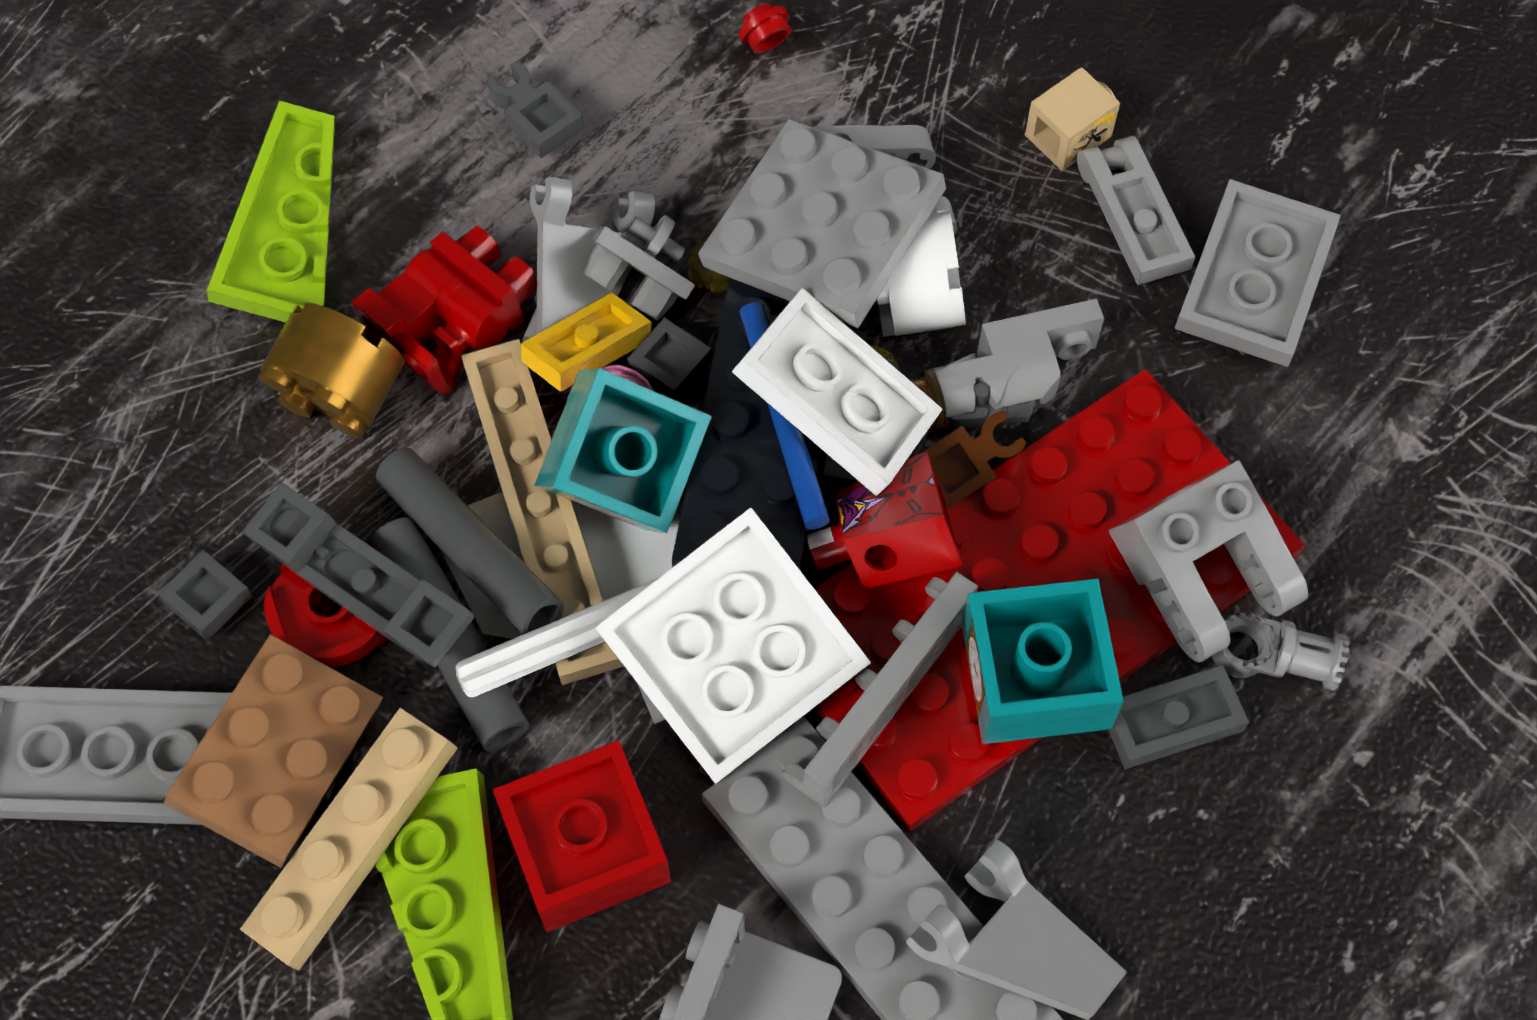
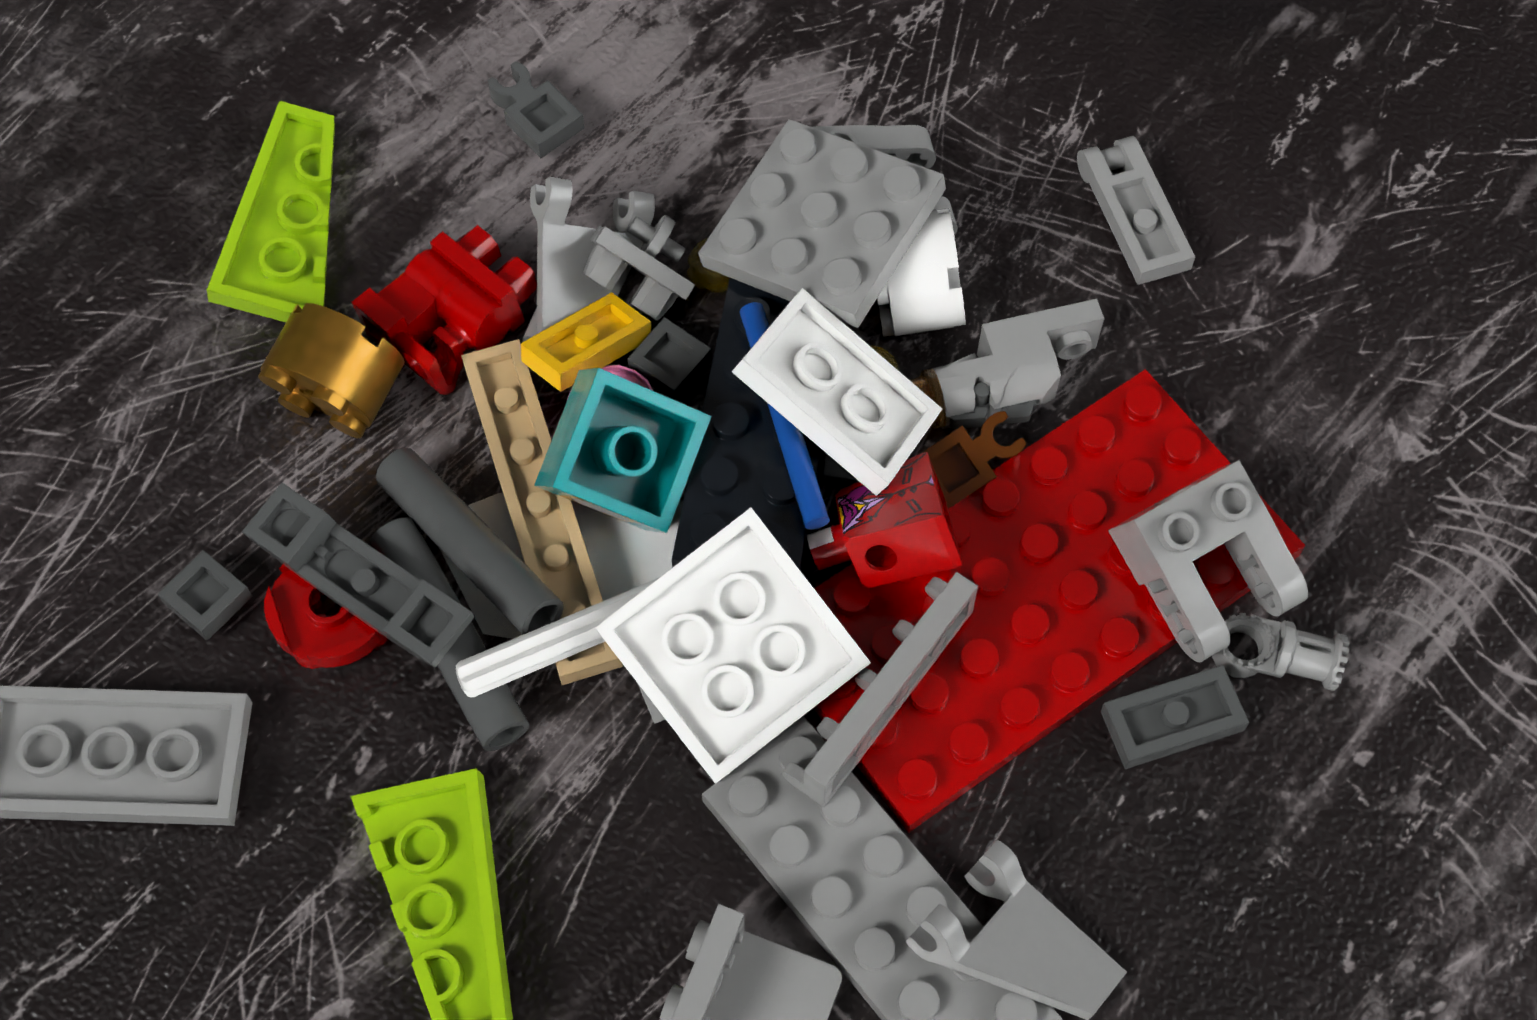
(273, 751): medium nougat plate -> none
(348, 839): tan plate -> none
(583, 836): red container -> none
(765, 27): red plate -> none
(1041, 661): teal brick -> none
(1072, 118): tan brick -> none
(1258, 273): light grey plate -> none

